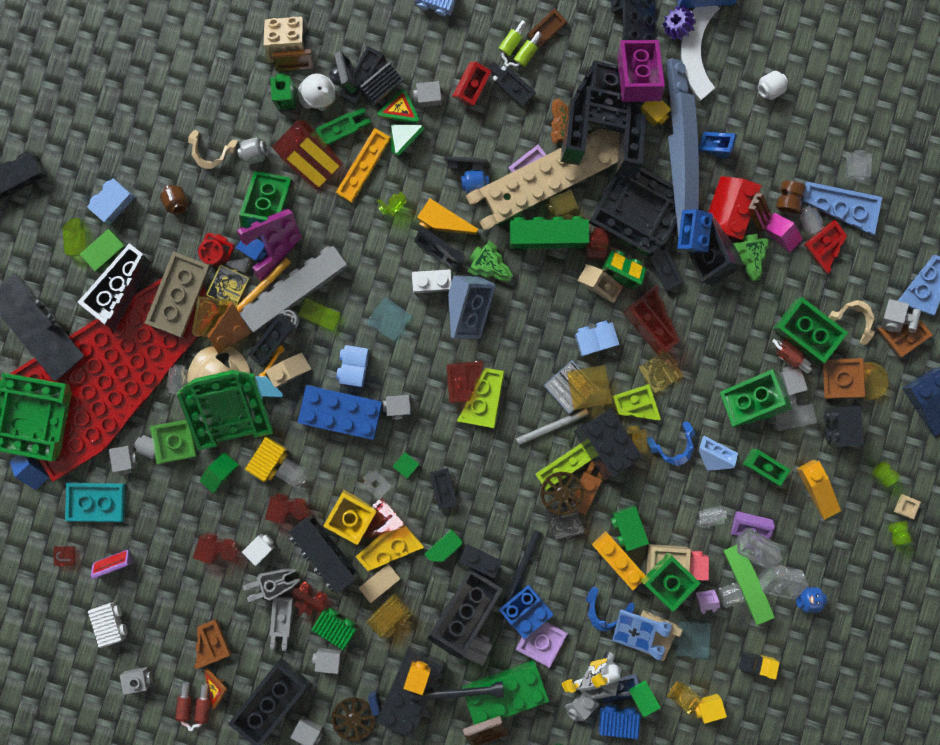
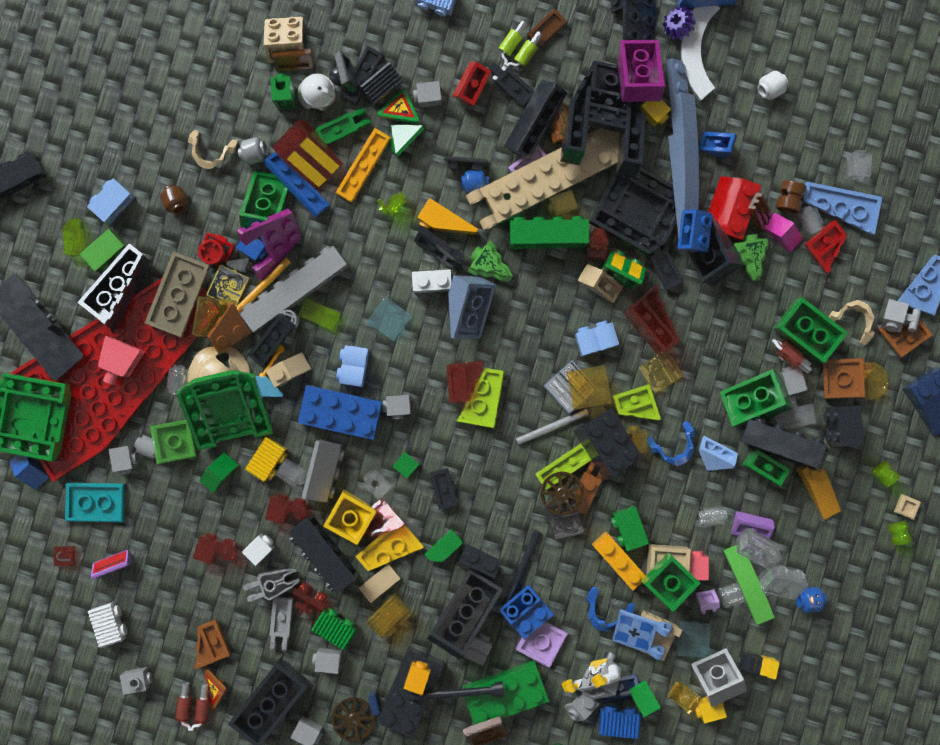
(118, 359): none -> coral torso
(297, 185): none -> blue tile
(323, 471): none -> light grey slope
(535, 119): none -> black brick
(719, 677): none -> light grey brick
(784, 445): none -> black brick

